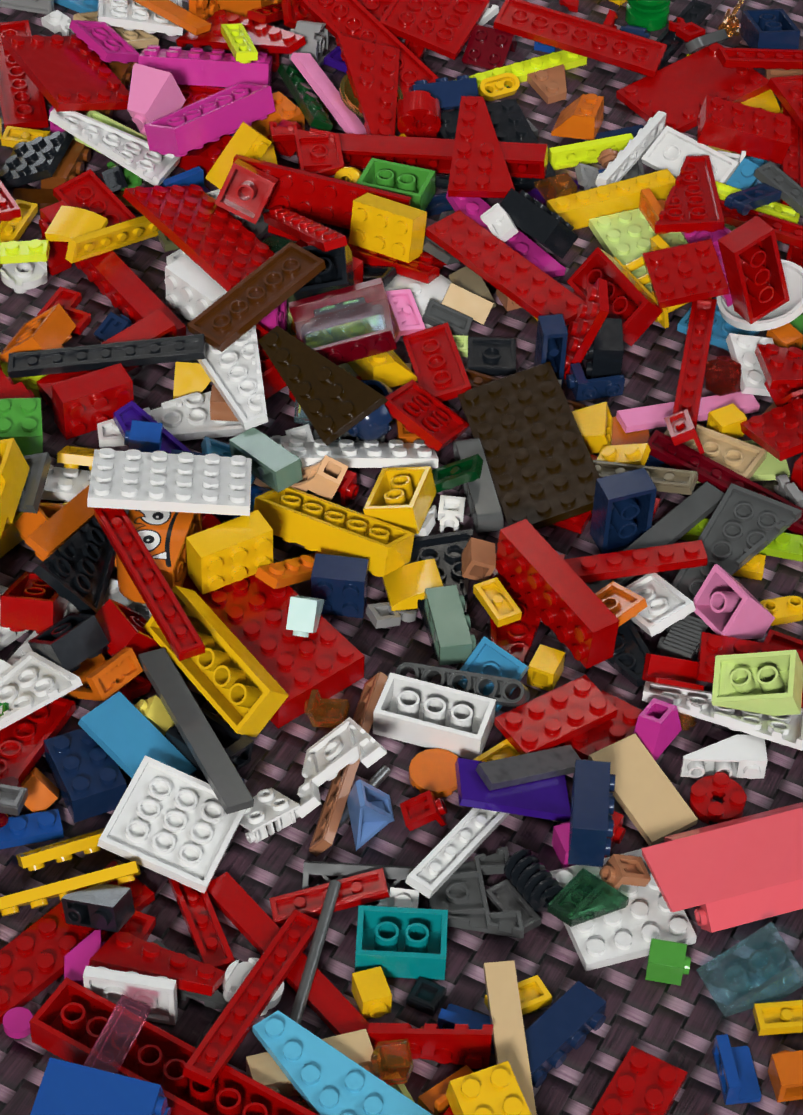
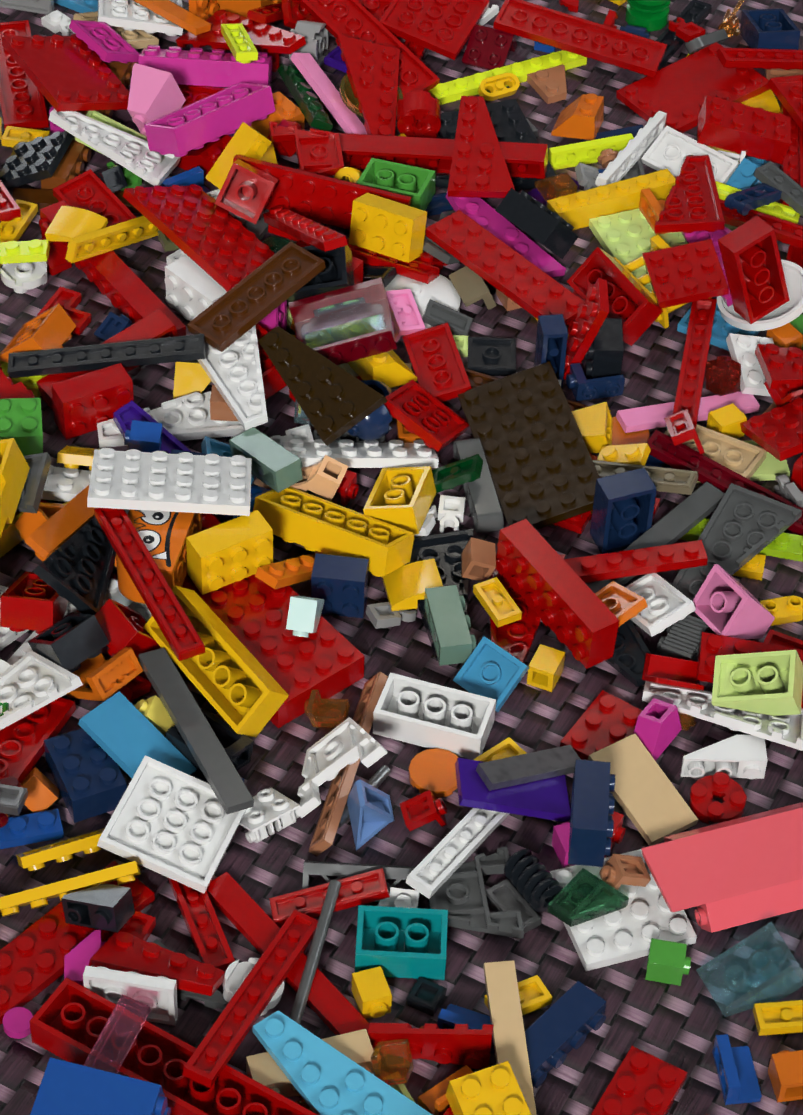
(447, 91): dark blue brick -> none
(467, 303): tan tile -> none
(475, 685): dark grey beam -> none
(499, 222): white bracket -> none
(556, 716): red plate -> none

